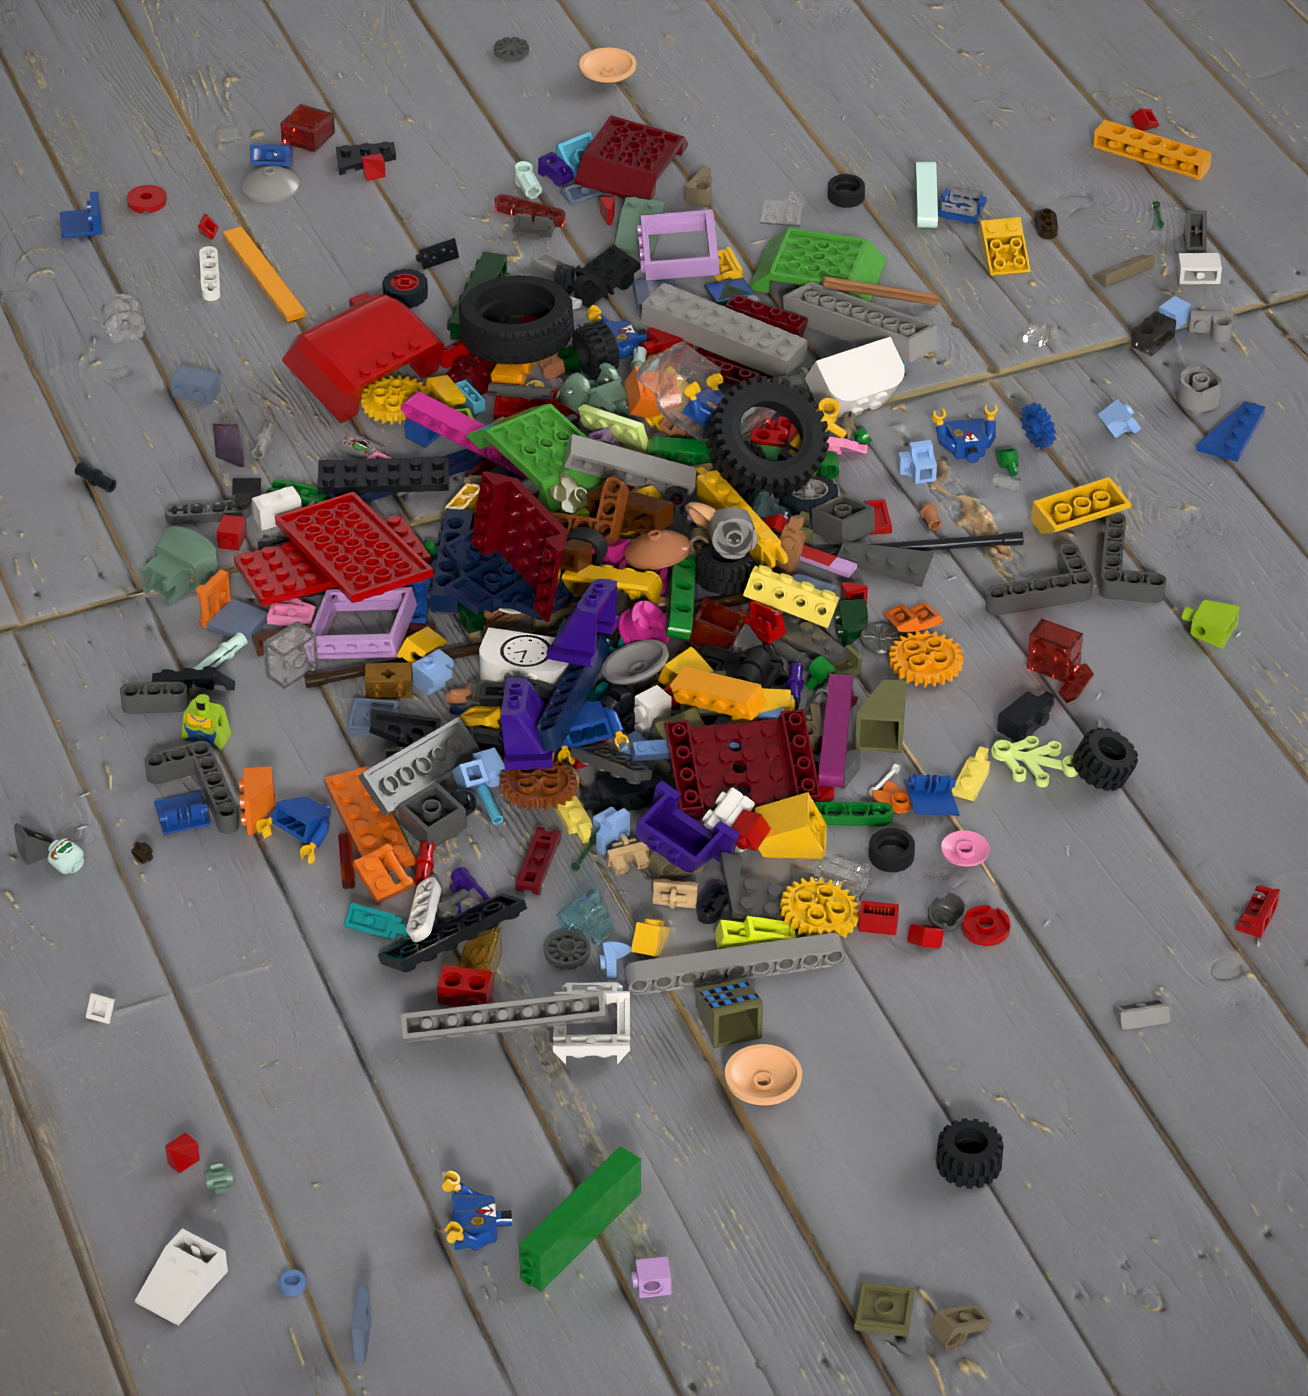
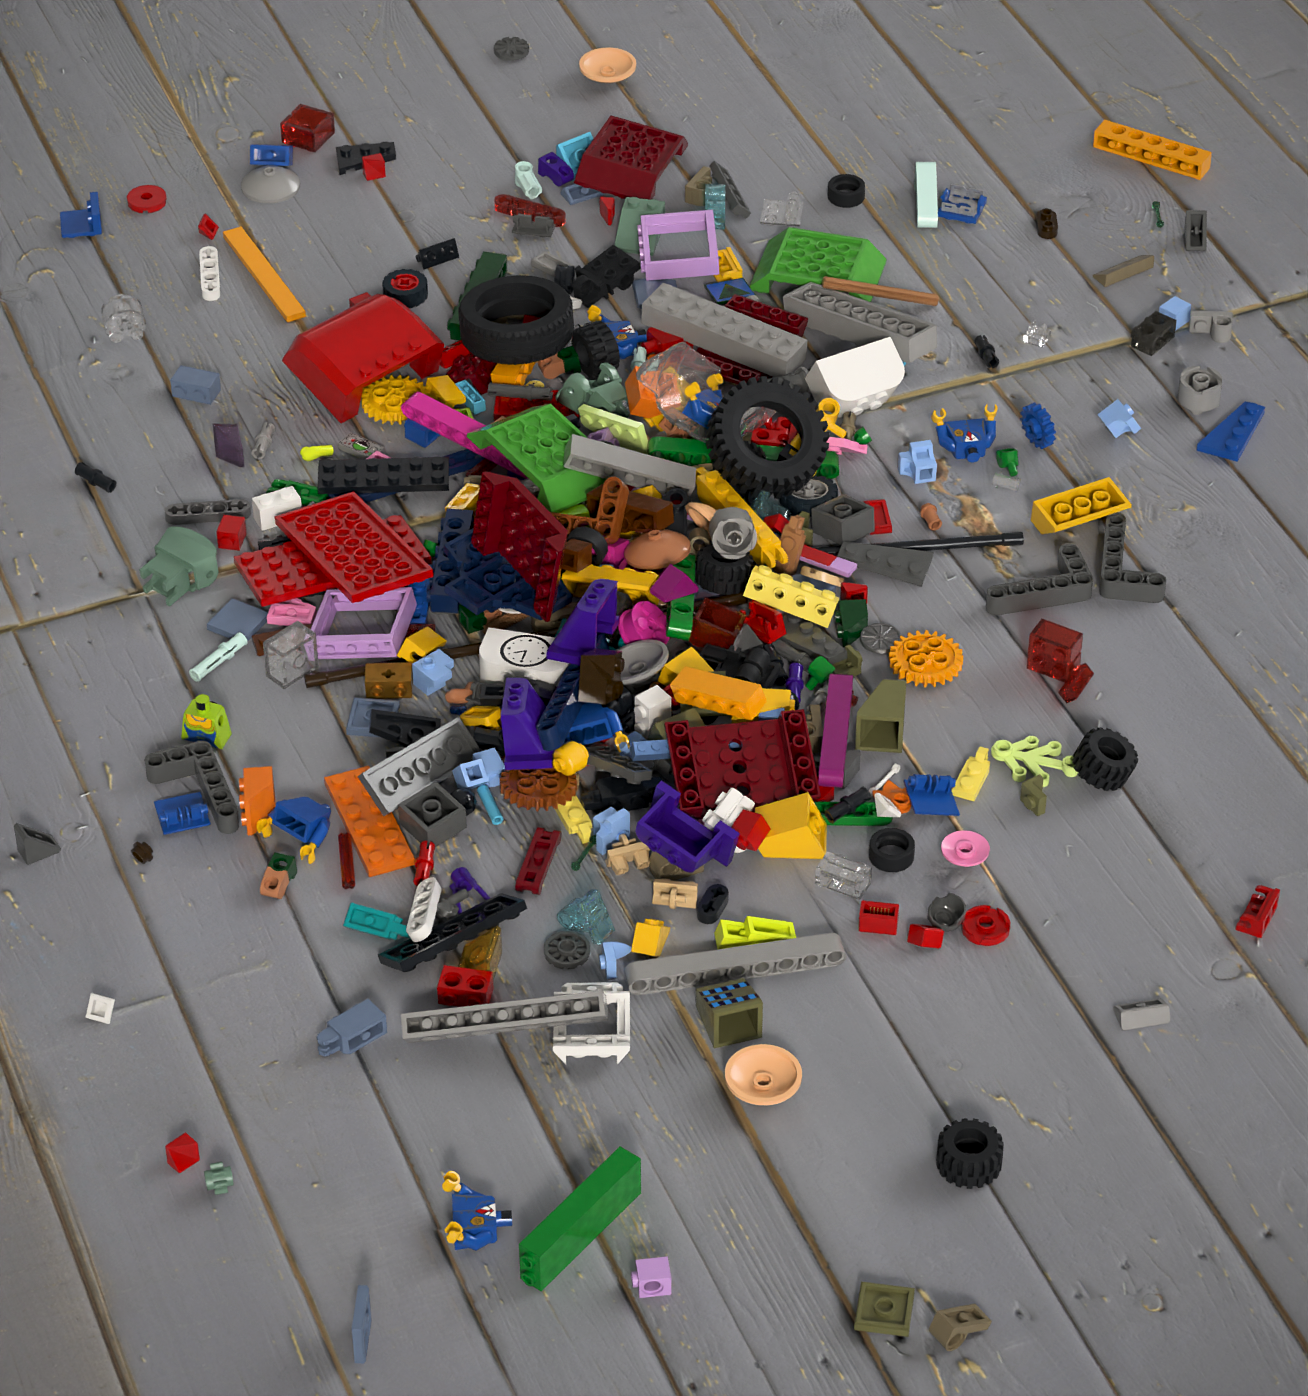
(65, 856): light aqua head -> none
(154, 697): dark grey beam -> none
(182, 1277): white slope -> none
(201, 678): black wing -> none
(219, 595): orange plate -> none
(246, 489): black piece -> none
(277, 876): none -> nougat leg
(292, 1282): medium blue tile -> none
(315, 452): none -> neon yellow arm
(352, 1029): none -> sand blue hinge
(377, 878): orange plate -> none
(568, 494): olive plate -> none
(570, 758): none -> yellow head
(600, 676): none -> dark brown slope
(673, 585): none -> magenta slope
(716, 201): none -> clear light blue tile
(732, 194): none -> dark grey plate
(752, 896): dark grey wing -> none
(819, 908): yellow gear -> none
(822, 576): none -> tan tile
(847, 805): none -> black pin
(885, 807): none -> white slope
(913, 619): orange slope -> none
(986, 351): none -> black pin
(1003, 246): yellow slope -> none
(1025, 715): black hinge -> none
(1033, 796): none -> olive bracket
(1144, 119): red slope -> none
(1199, 268): white brick -> none
(1212, 621): lime torso -> none

